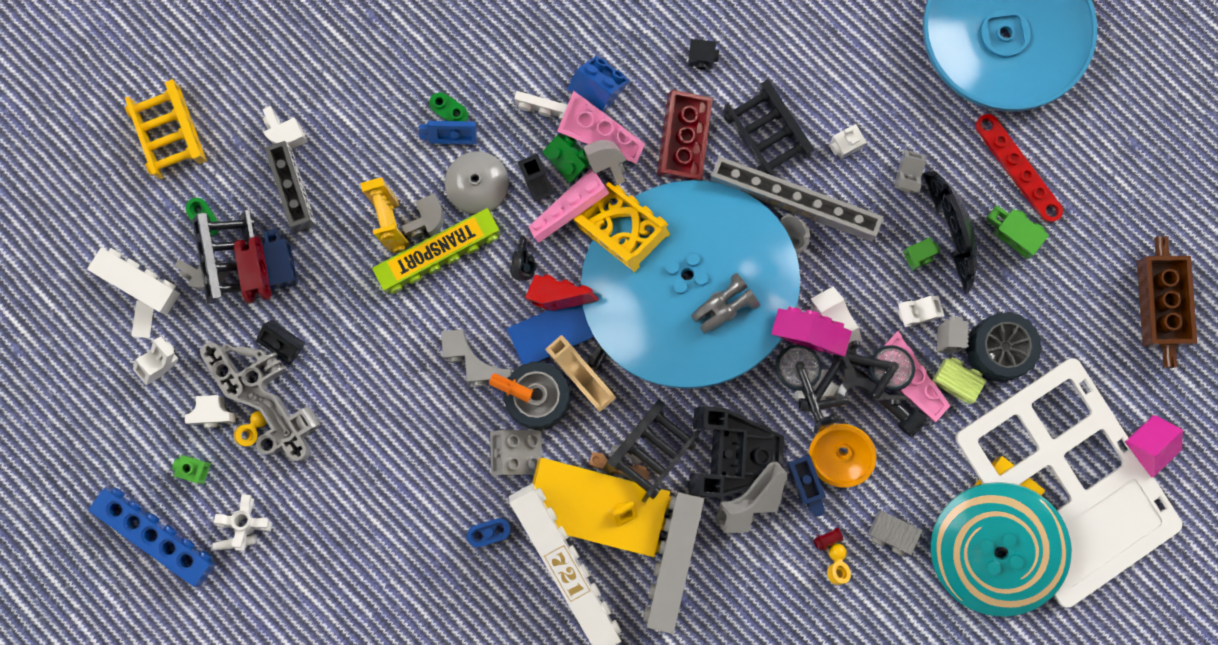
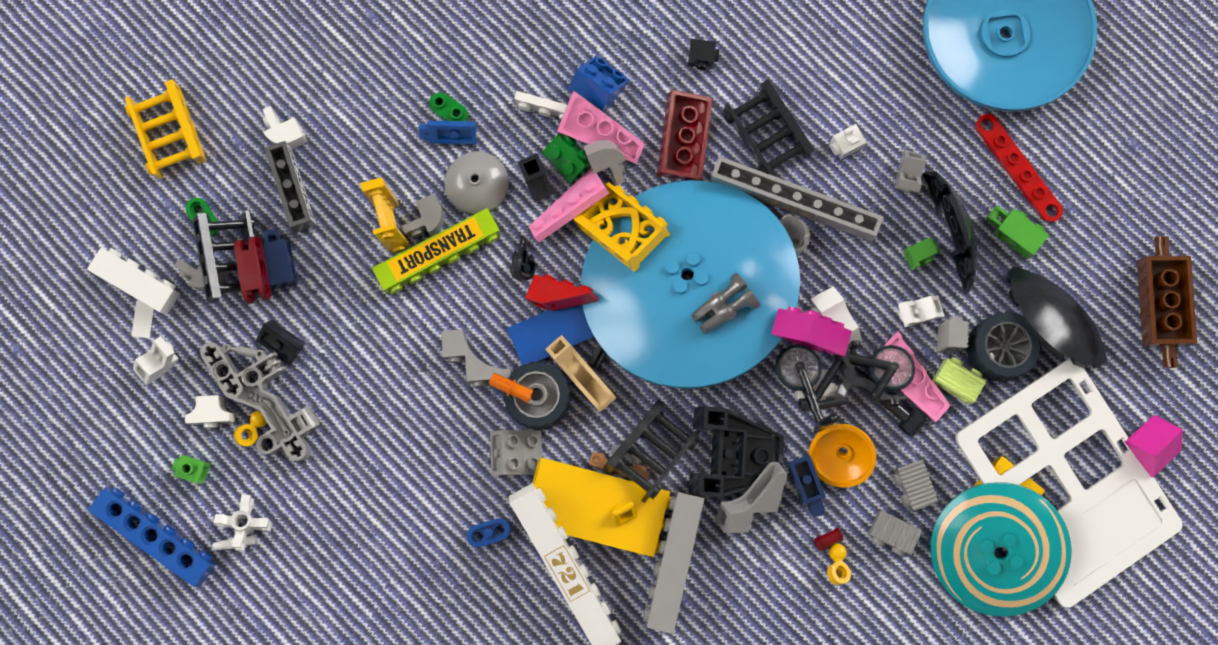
(915, 486): none -> light grey brick
(1056, 318): none -> black brick

